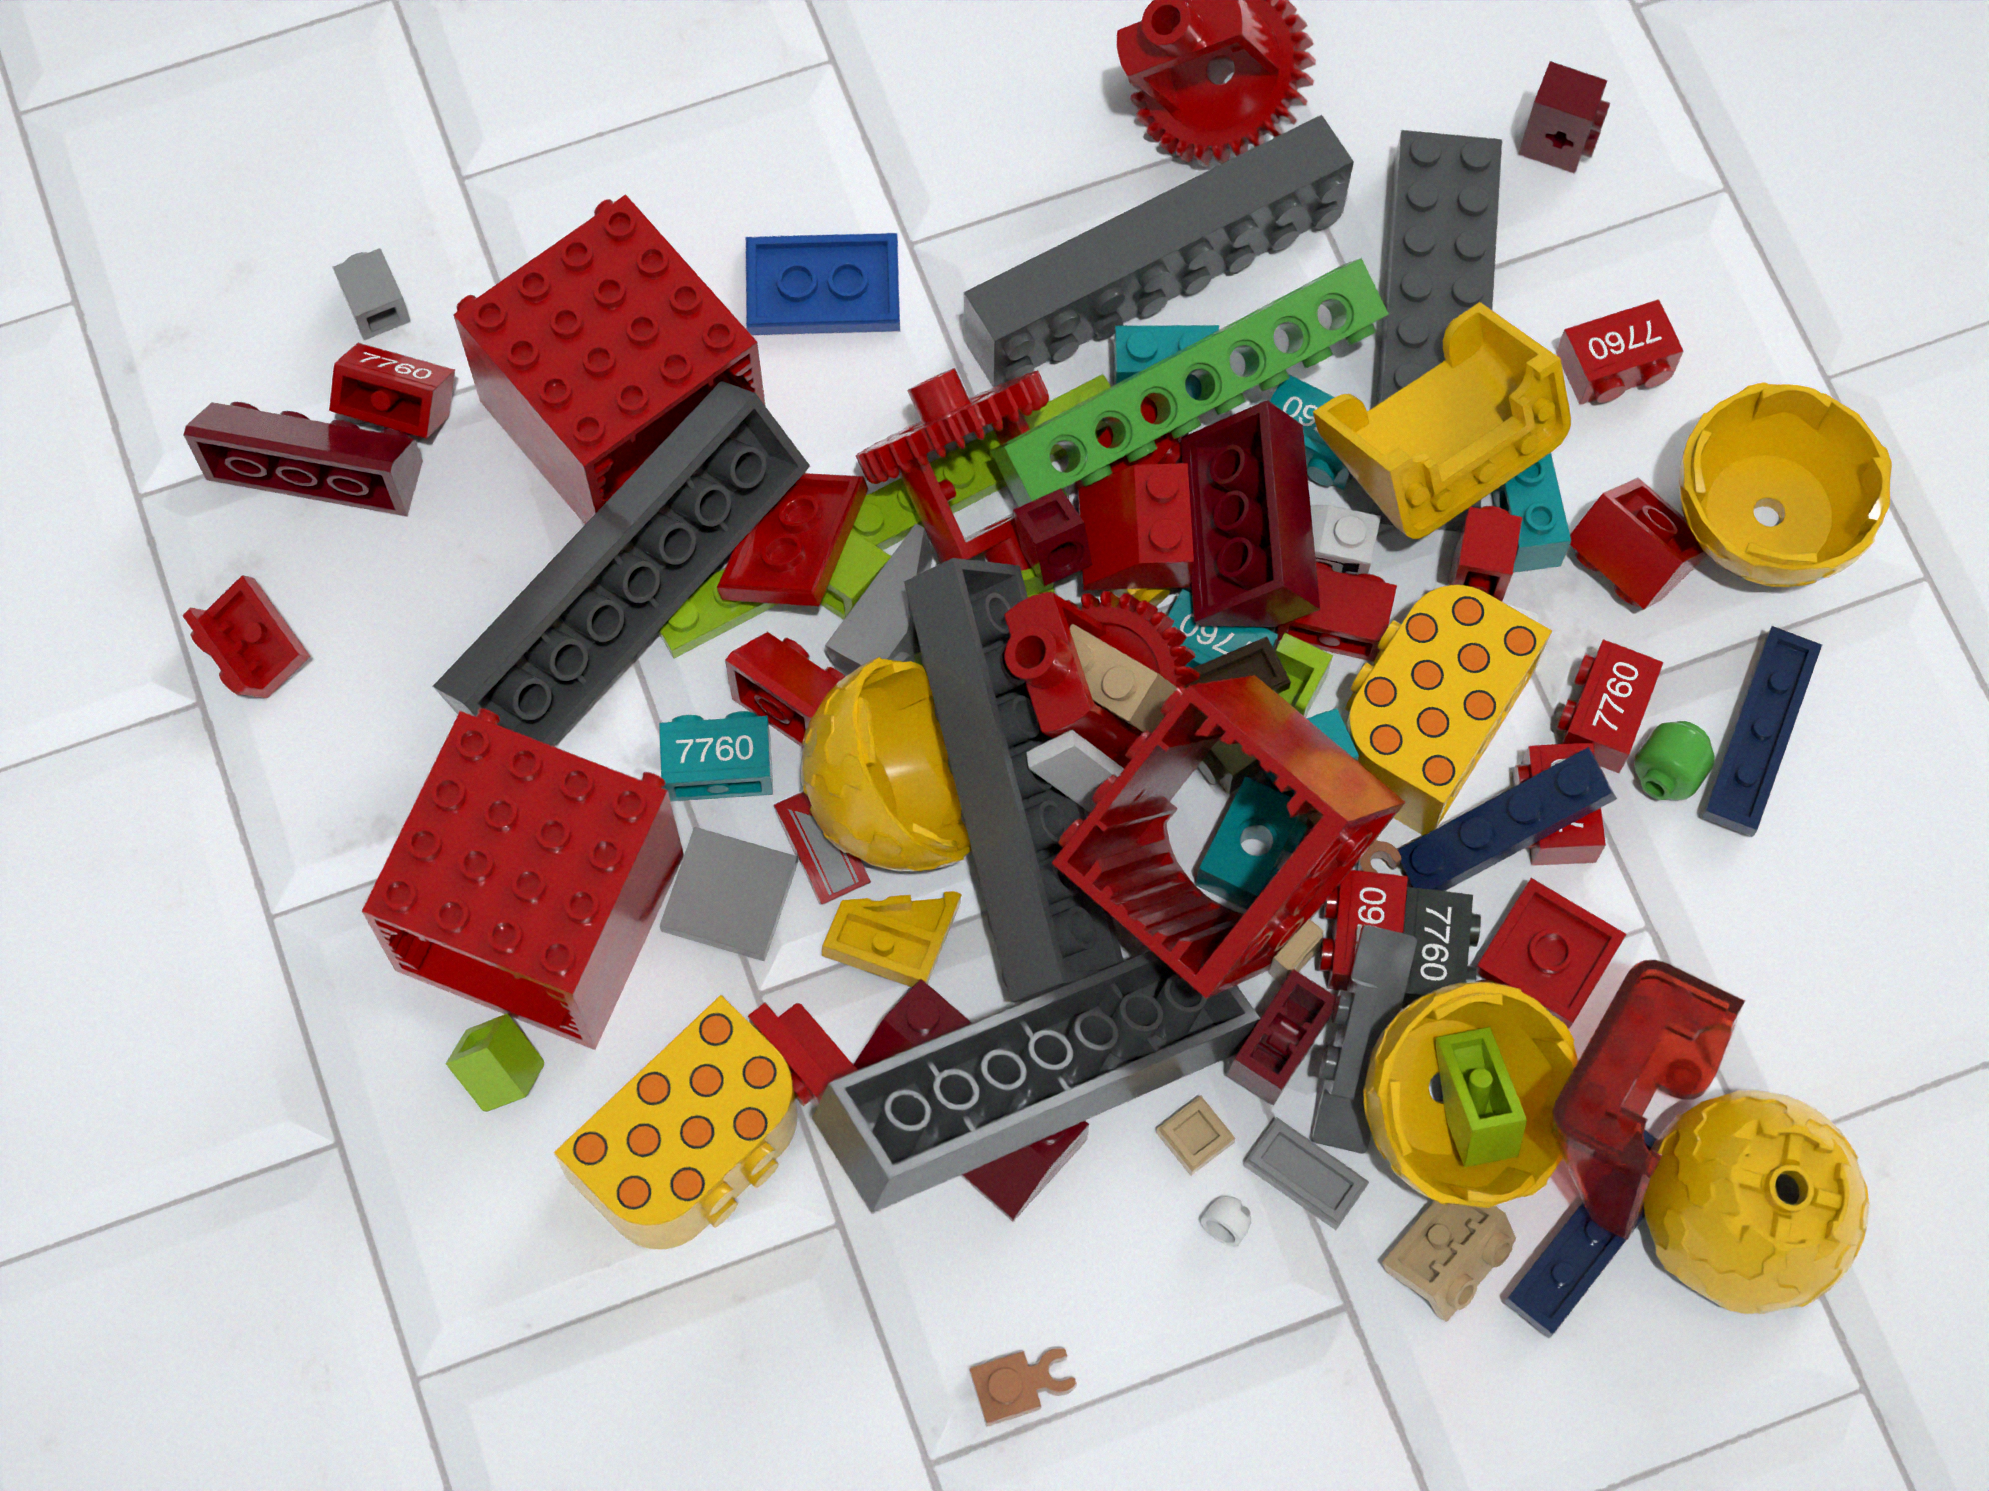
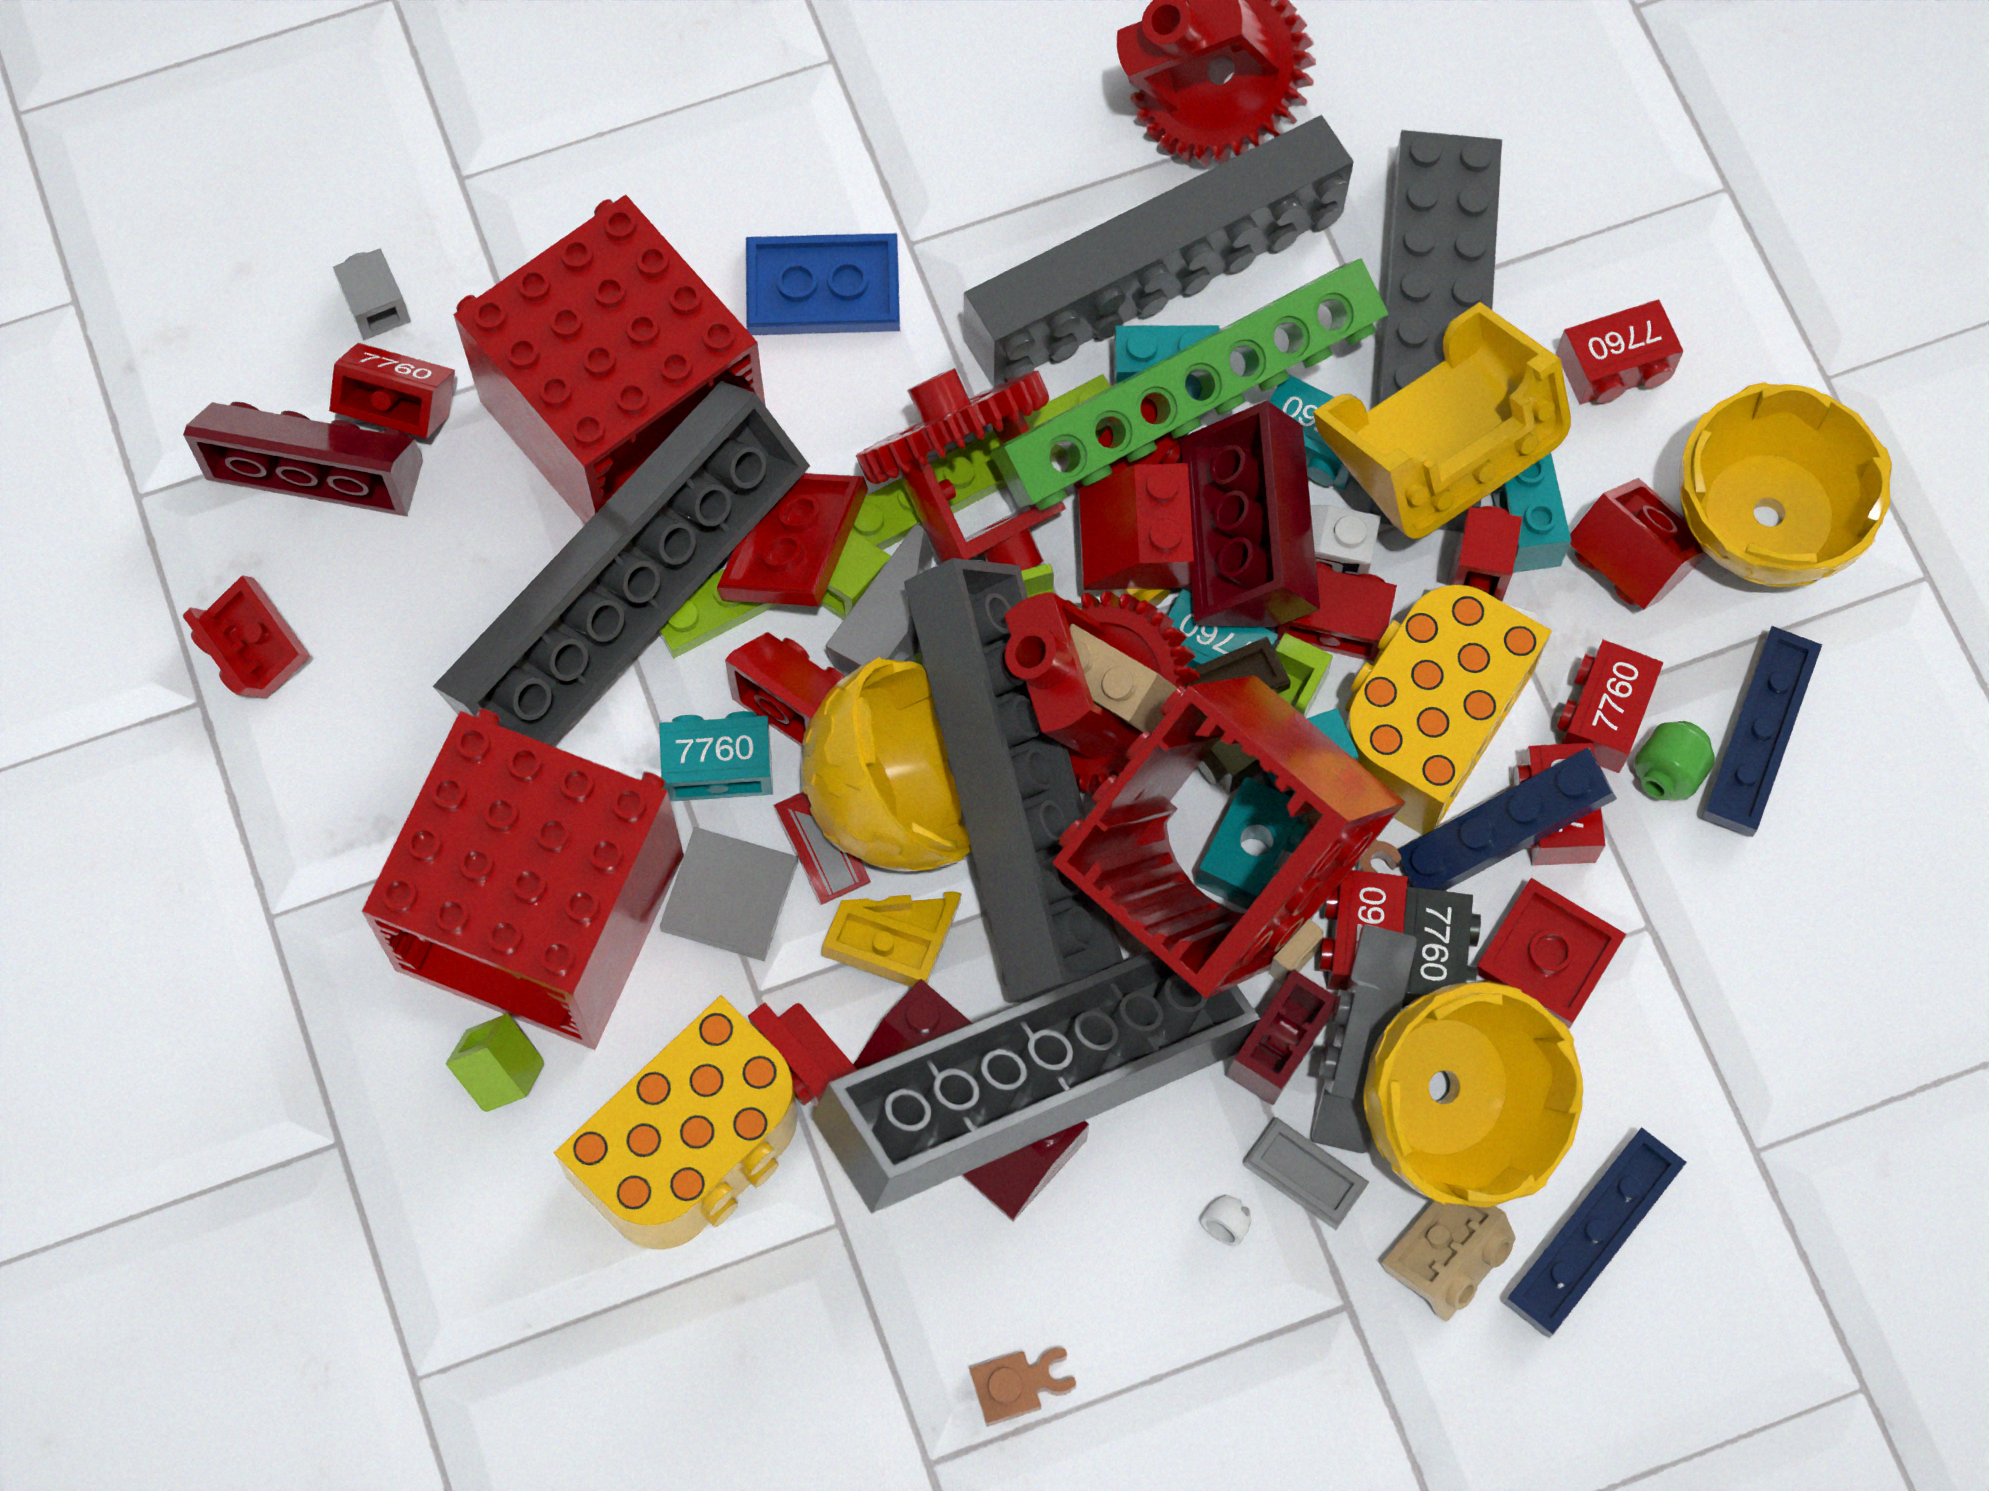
(1052, 537): dark red brick -> none
(1073, 767): white tile -> none
(1195, 1135): tan tile -> none
(1479, 1098): lime slope -> none
(1565, 118): dark red brick -> none
(1656, 1034): clear red windscreen -> none
(1719, 1208): yellow piece -> none

